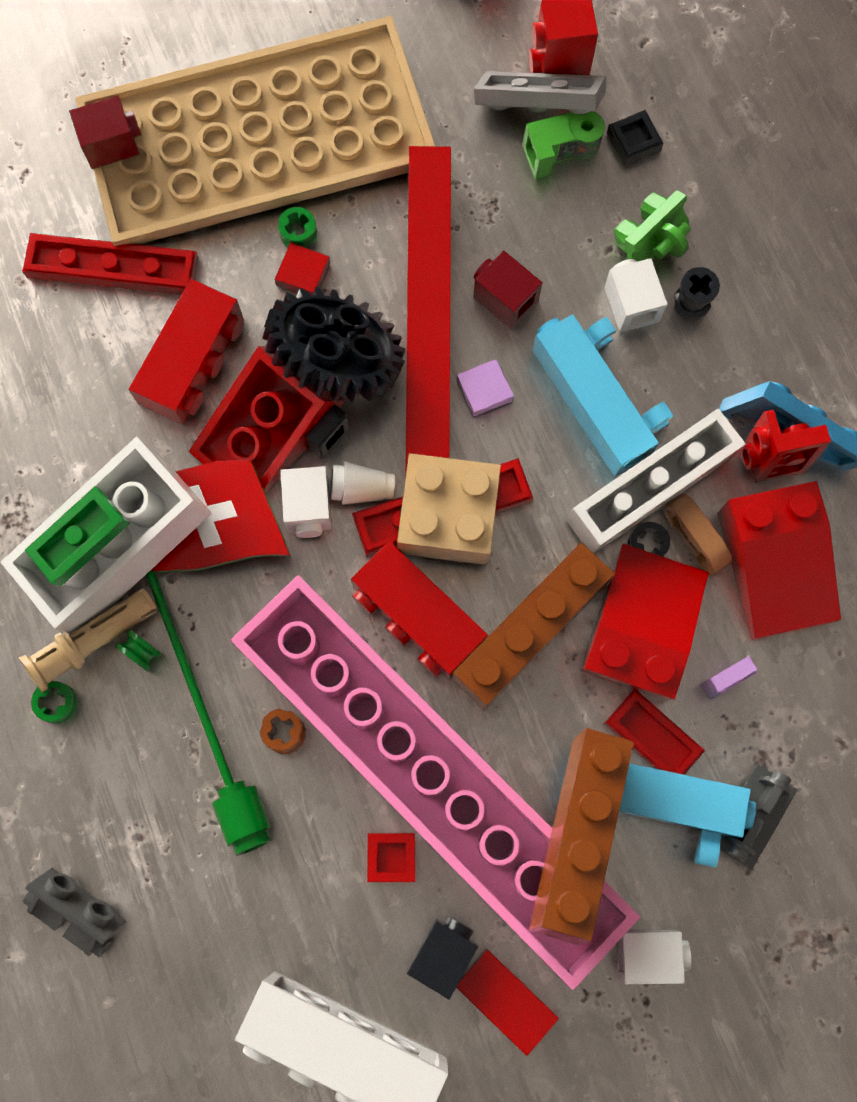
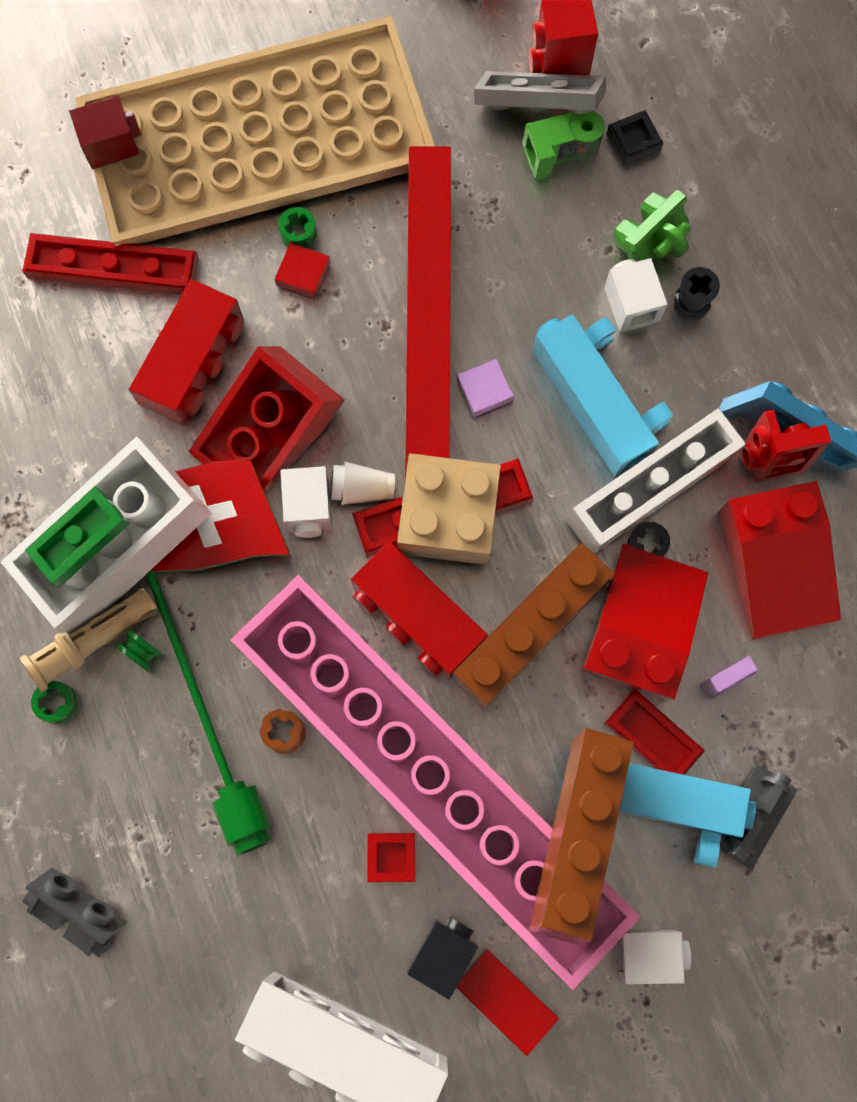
(327, 432): black tile -> none
(333, 344): black gear -> none
(506, 288): dark red brick -> none
(697, 534): medium nougat beam -> none

